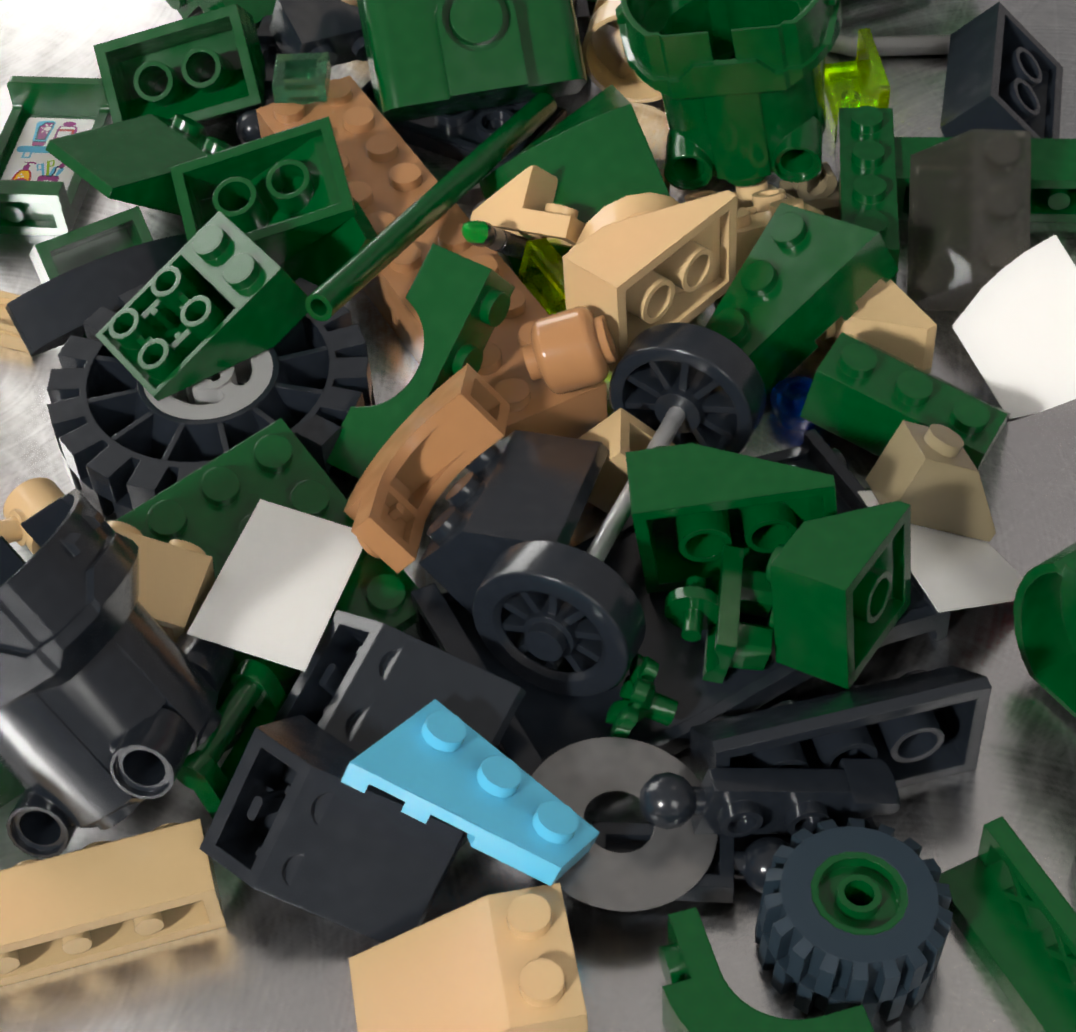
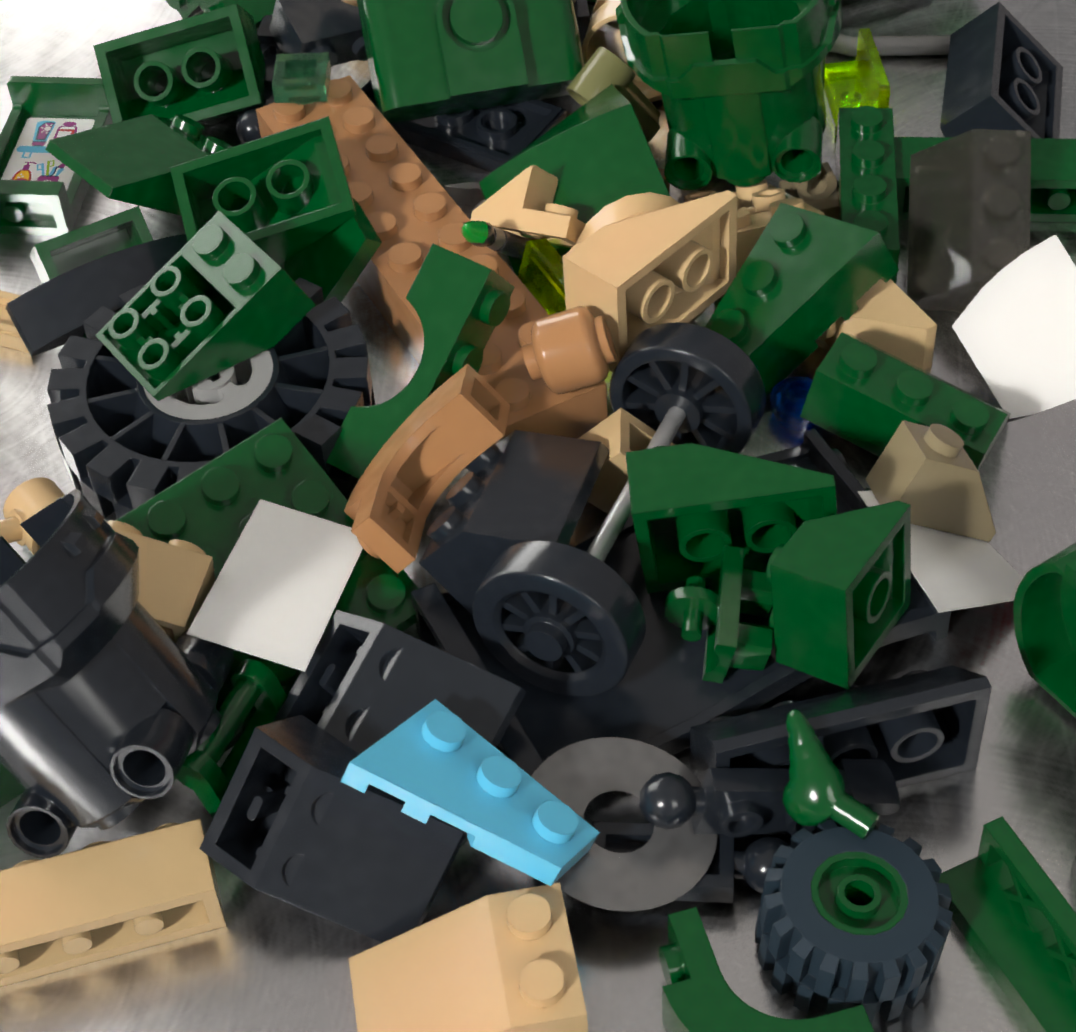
(427, 209): dark green piece -> none
(607, 69): none -> olive piece
(640, 699): dark green plant -> none
(816, 784): none -> dark green animal

